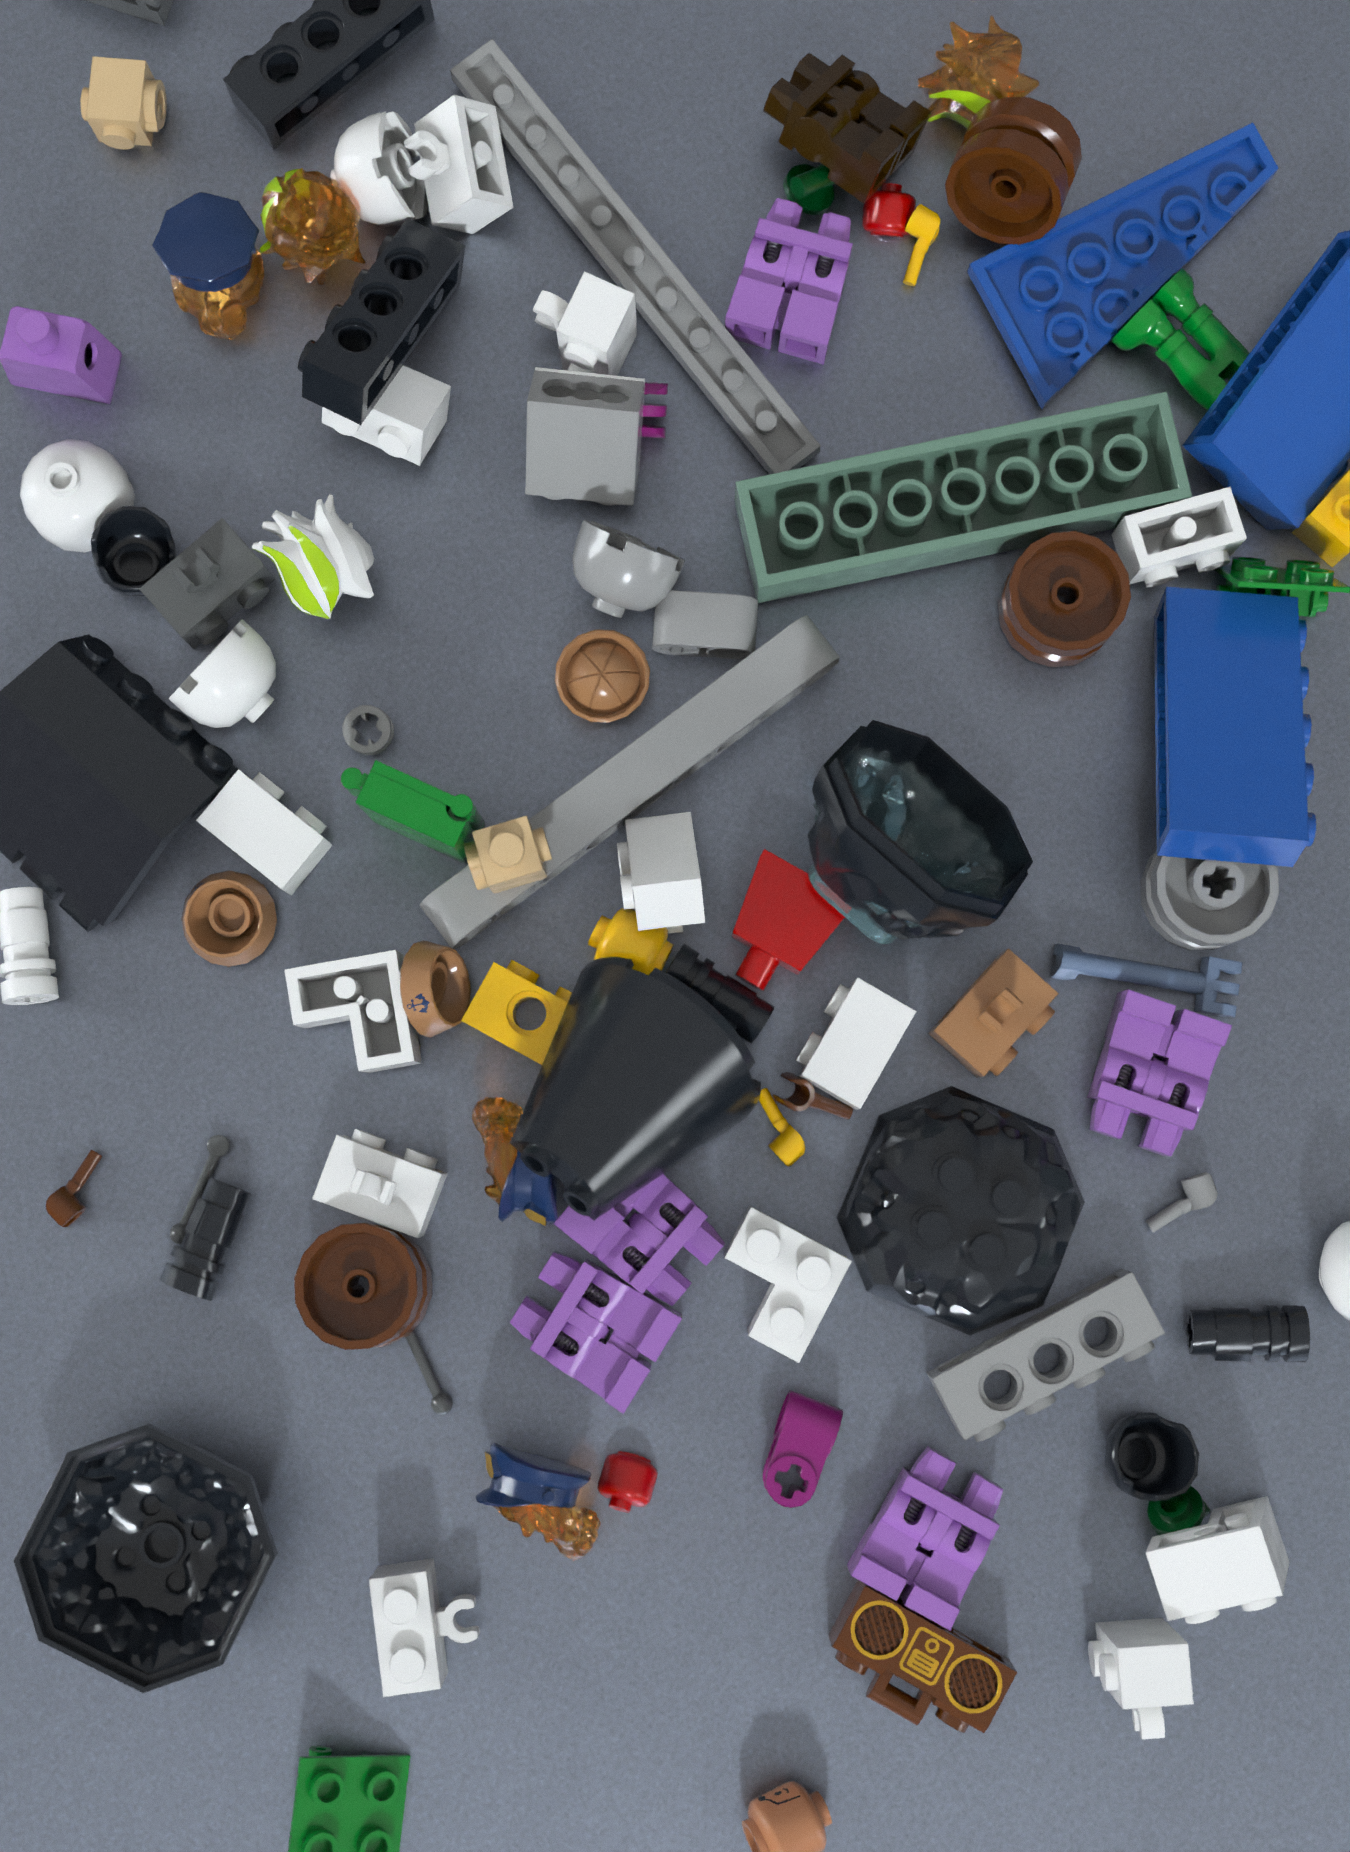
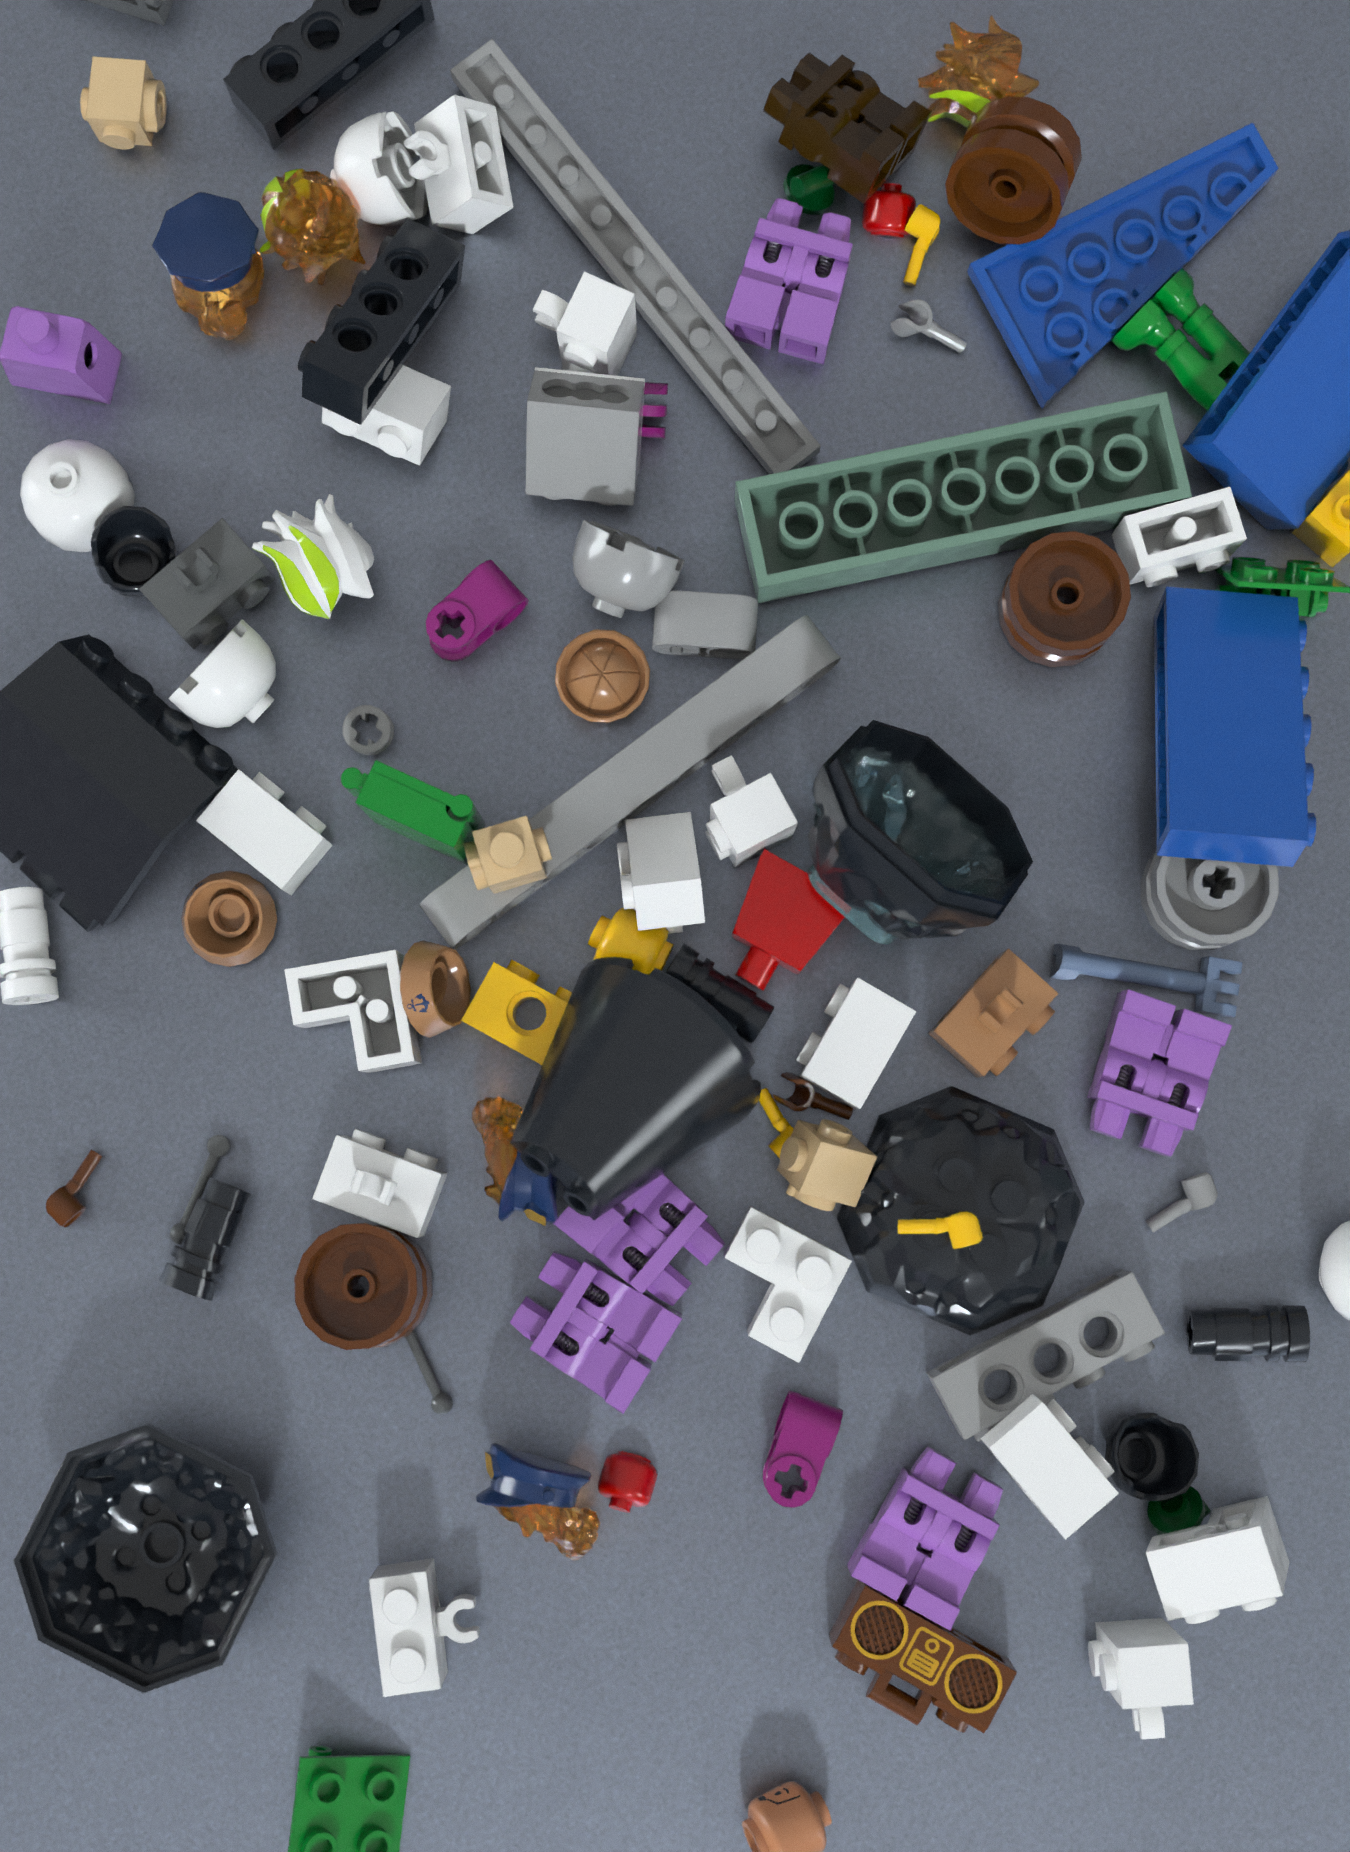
(480, 606): none -> magenta piece
(748, 816): none -> white brick
(825, 1164): none -> tan brick
(922, 322): none -> light grey hand
(961, 1227): none -> yellow hand
(1054, 1471): none -> white brick

